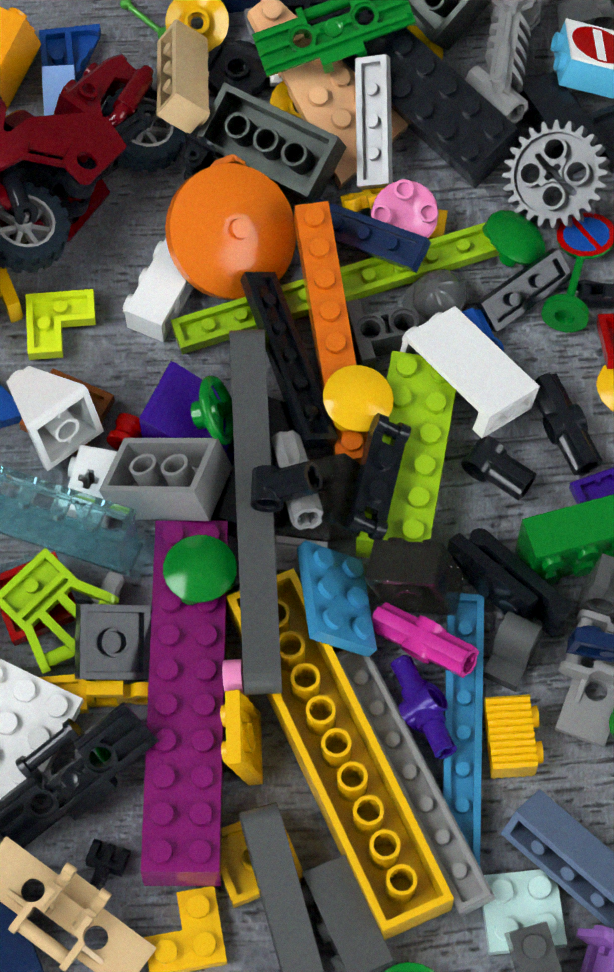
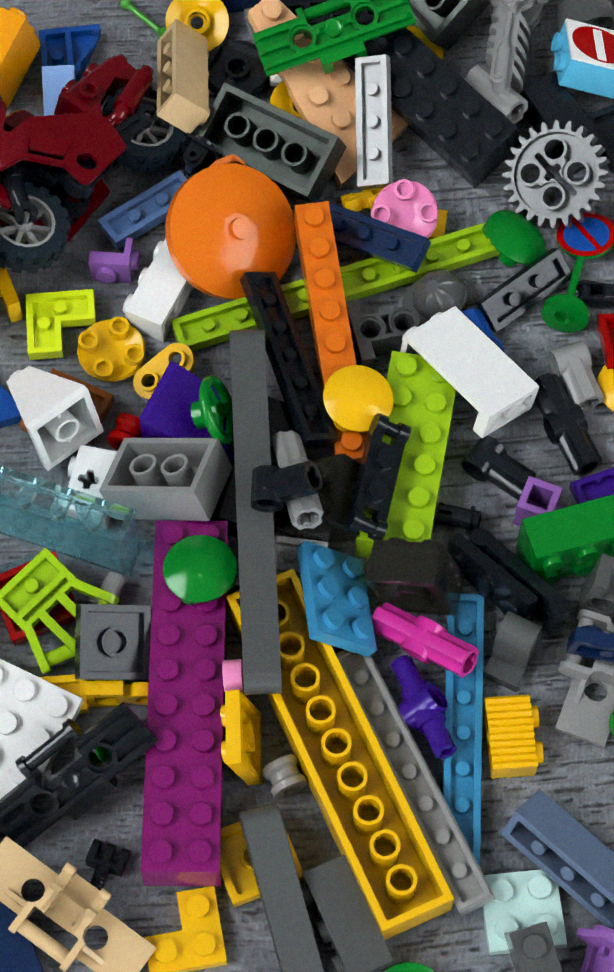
(111, 350): none -> yellow dish
(114, 267): none -> medium lavender bracket
(141, 212): none -> medium blue plate
(158, 365): none -> yellow plate
(284, 777): none -> light grey wheel
(458, 517): none -> black pin
(537, 499): none -> medium lavender brick
(574, 367): none -> light grey piece

